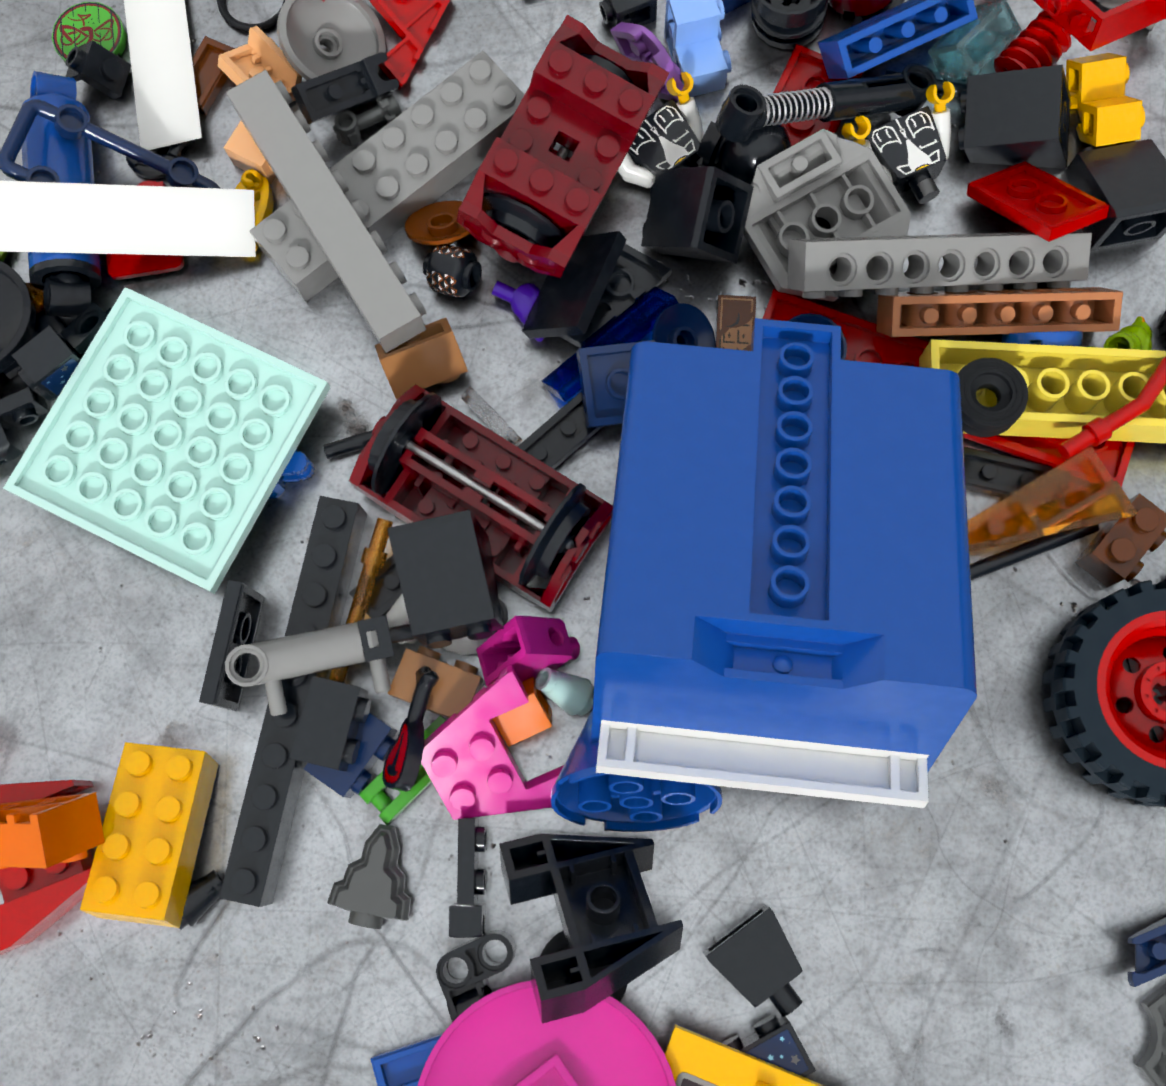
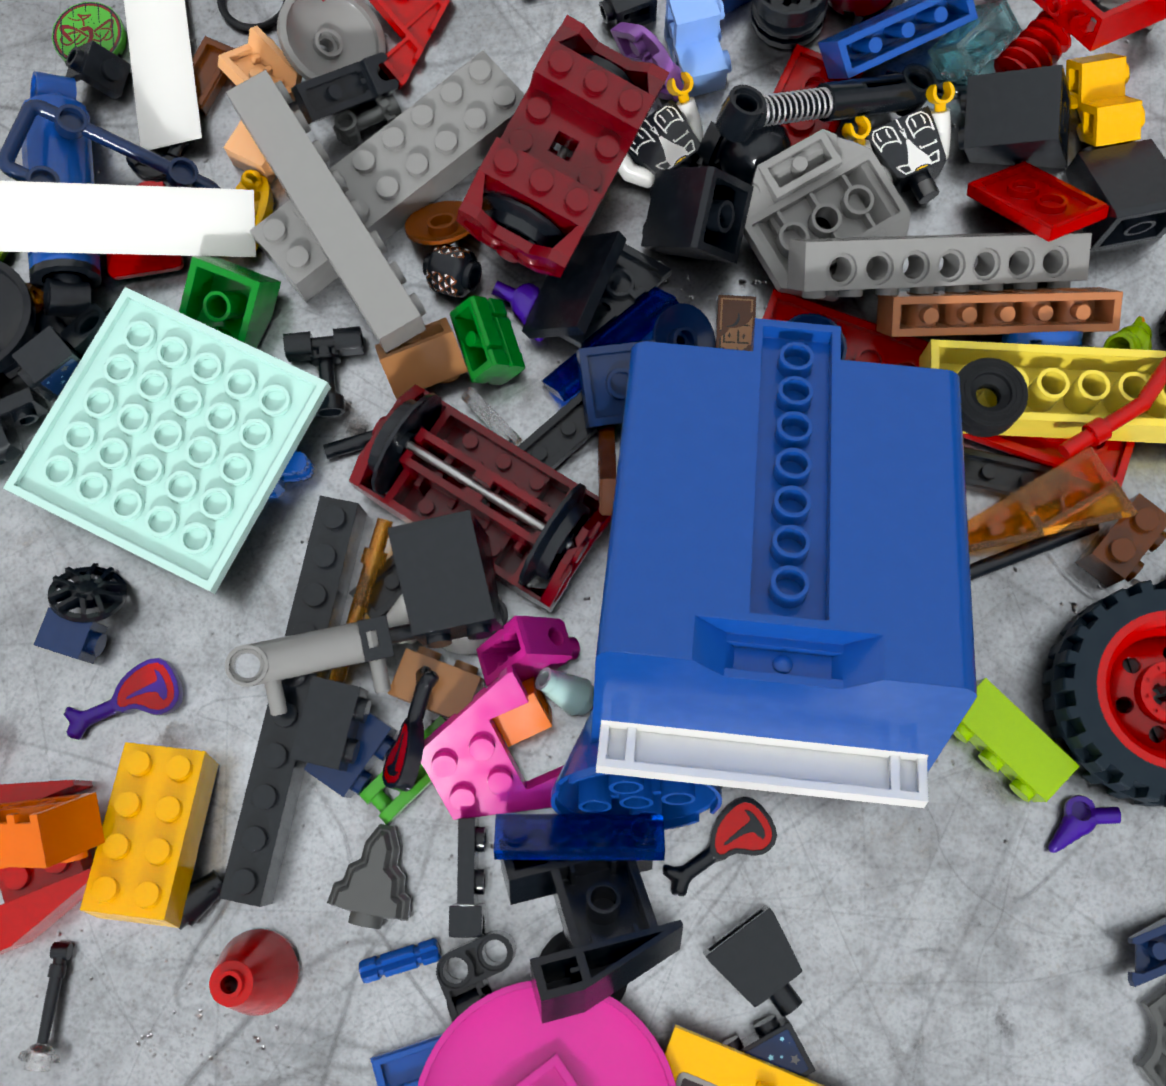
(41, 1054): none -> black piece
(71, 638): none -> dark blue brick
(87, 593): none -> black wheel
(146, 687): none -> dark purple piece
(229, 298): none -> green slope
(235, 627): black tile -> none
(255, 973): none -> red cone
(325, 354): none -> black bar
(399, 960): none -> blue axle
(487, 340): none -> green brick
(579, 837): none -> clear blue plate
(606, 469): none -> reddish brown tile
(739, 829): none -> black piece
(1014, 745): none -> lime brick
(1081, 819): none -> dark purple animal

